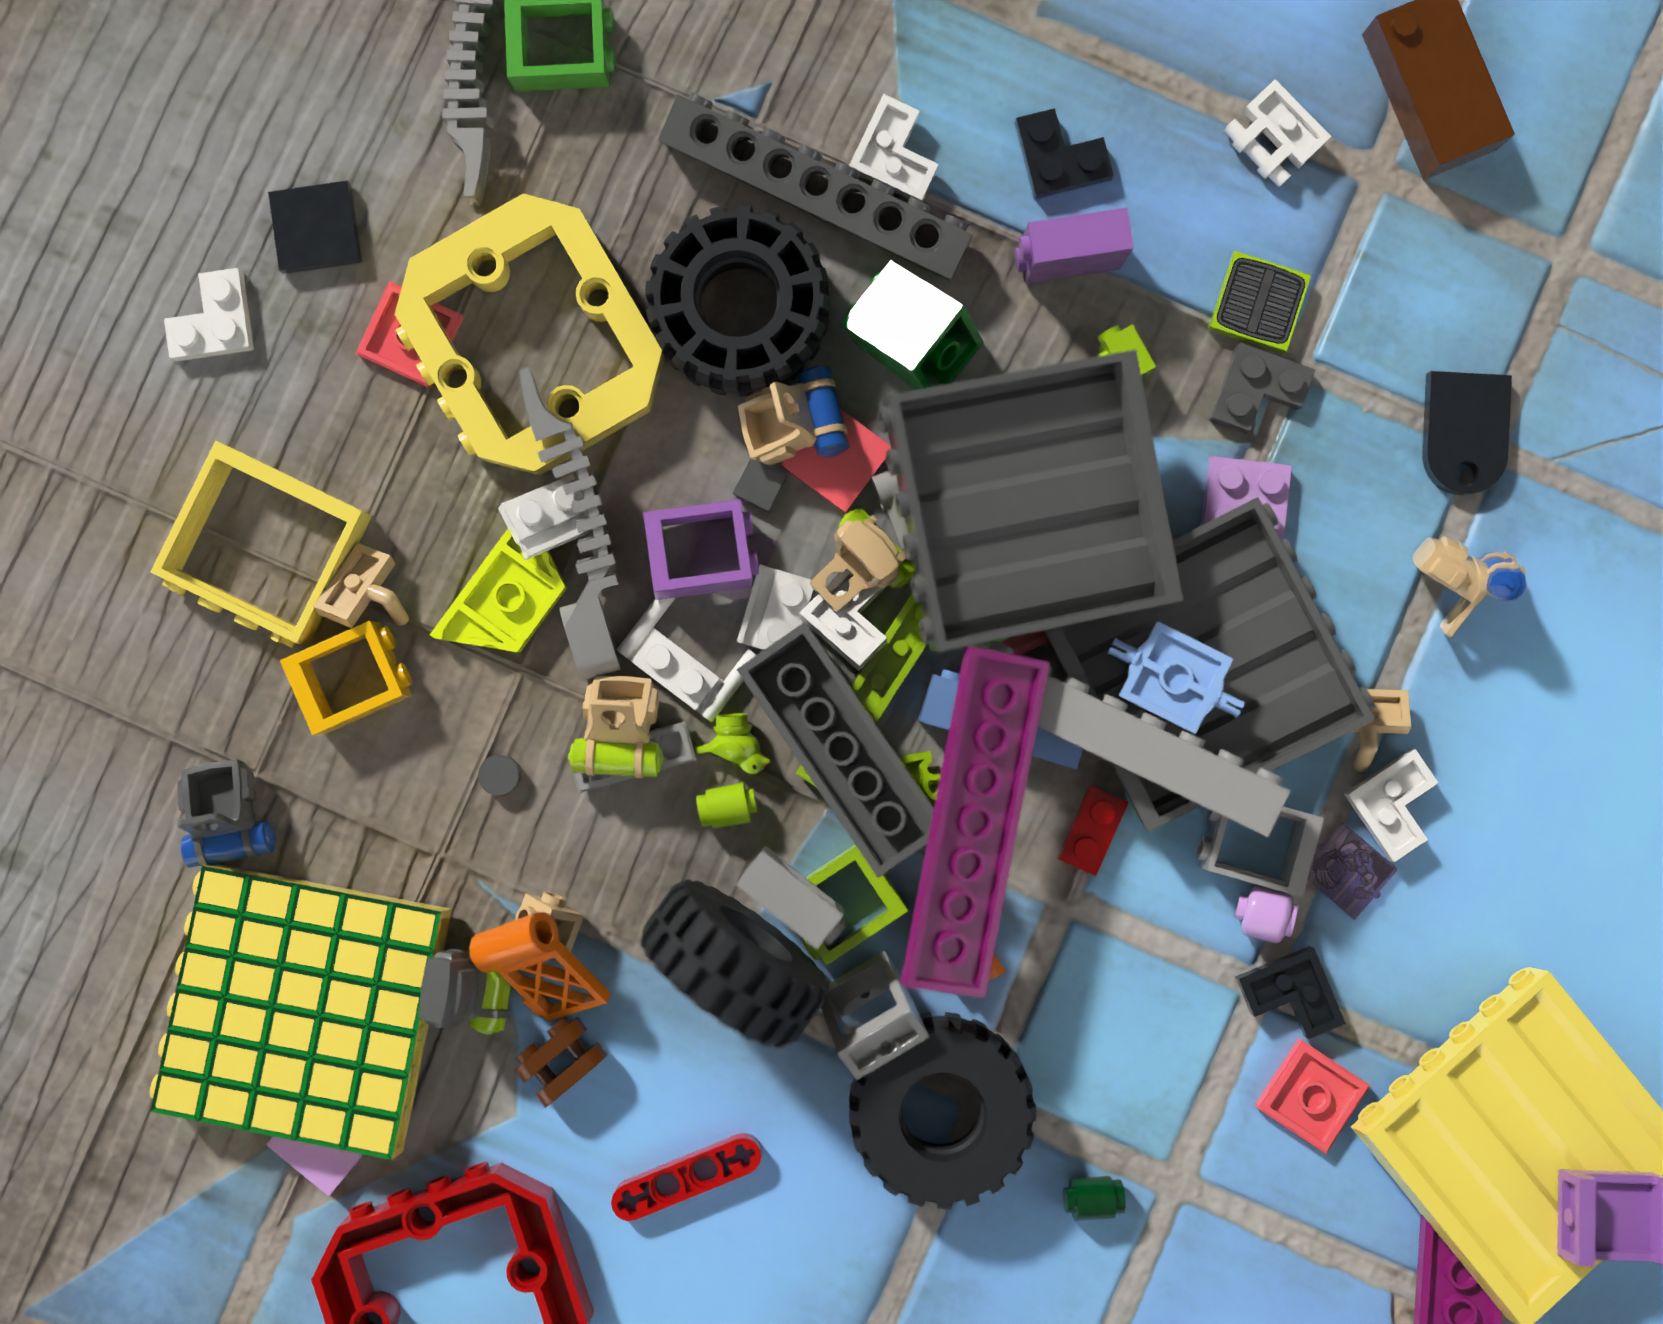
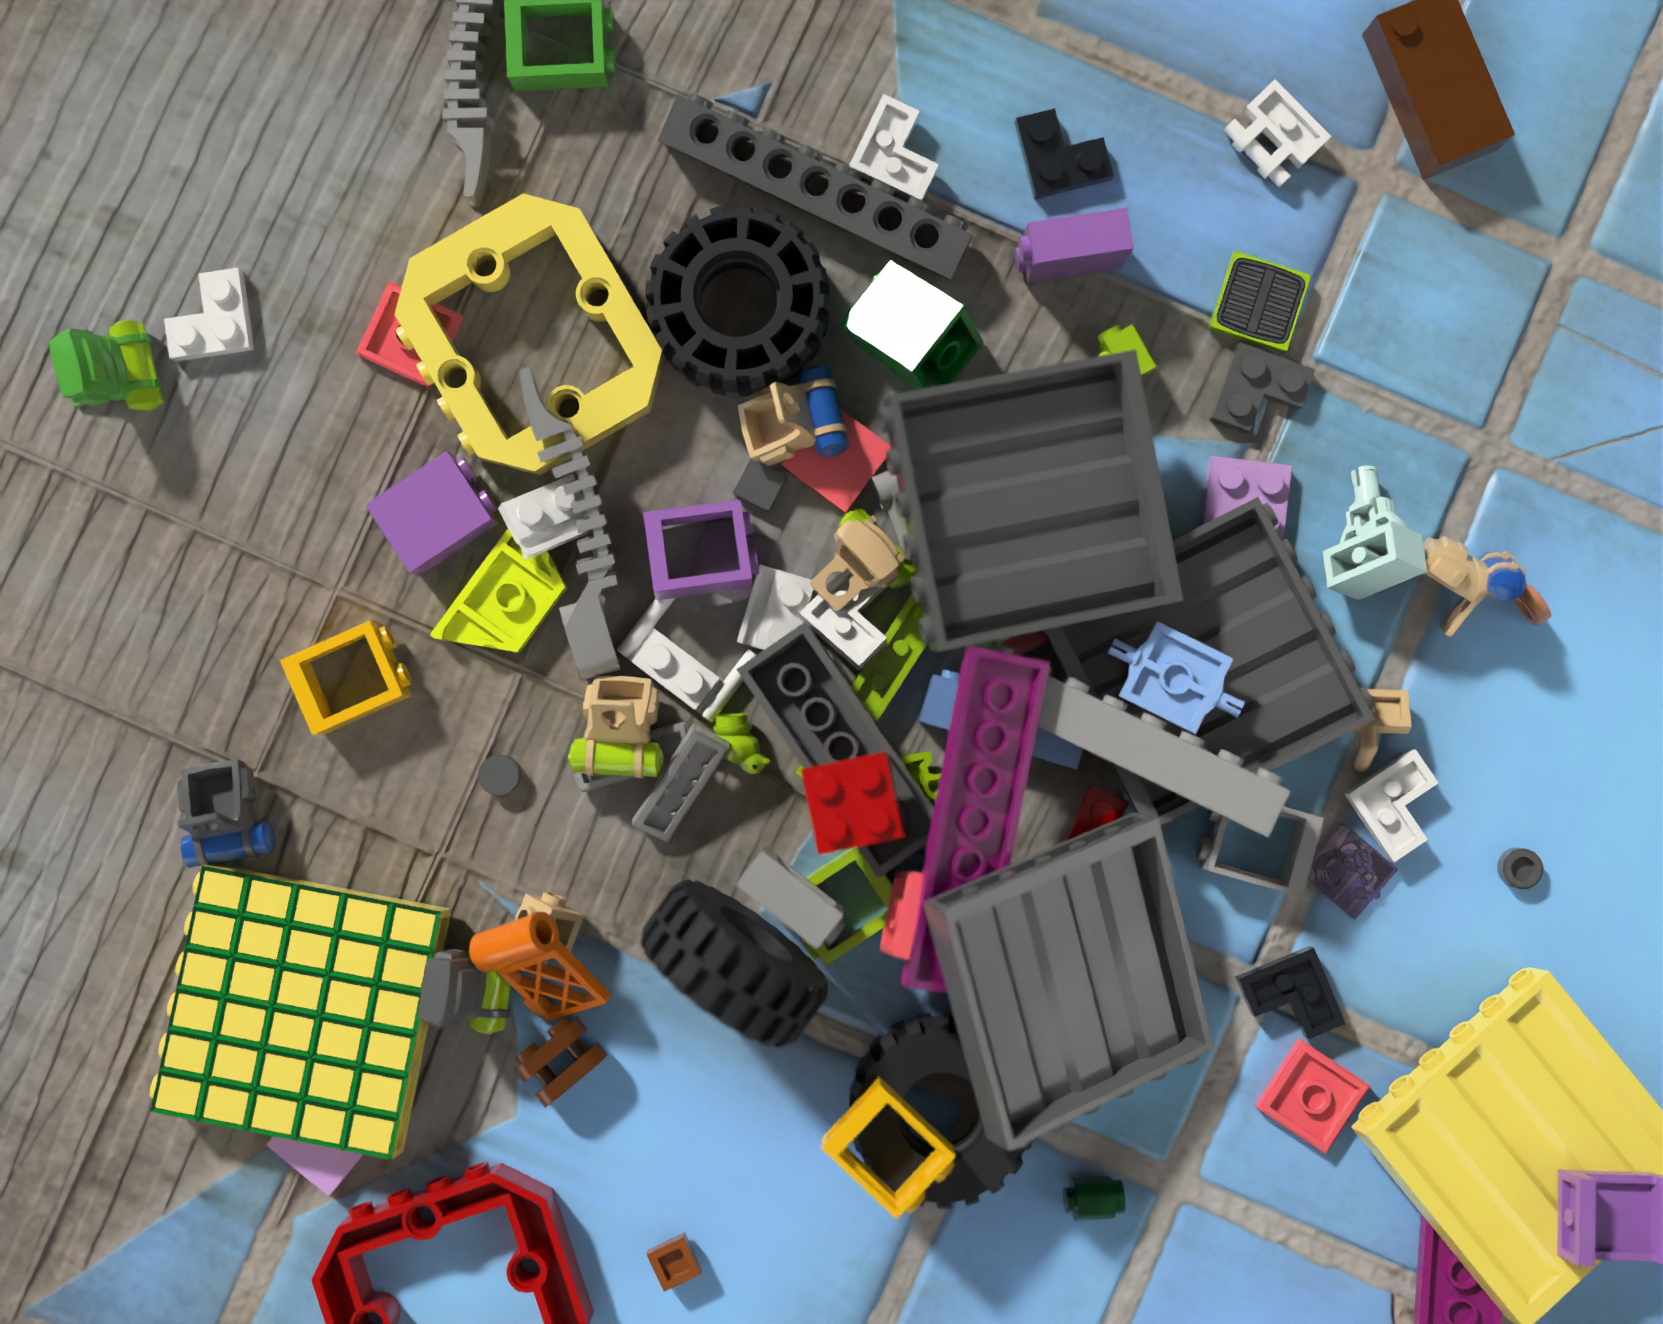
(107, 367): none -> bright green piece
(194, 515): light yellow window -> none
(315, 227): black tile -> none
(356, 585): tan plate -> none
(433, 512): none -> medium lavender brick
(674, 1262): none -> dark orange plate
(680, 783): none -> light grey plate
(688, 1180): red beam -> none
(726, 806): lime brick -> none
(852, 1122): none -> yellow window
(853, 803): none -> red brick
(899, 1025): light grey window -> none
(902, 914): none -> coral tile
(1070, 978): none -> dark grey panel
(1266, 914): lavender head -> none
(1375, 544): none -> light aqua brick
(1466, 425): black tile -> none
(1520, 868): none -> dark grey tile
(1533, 606): none -> nougat tile

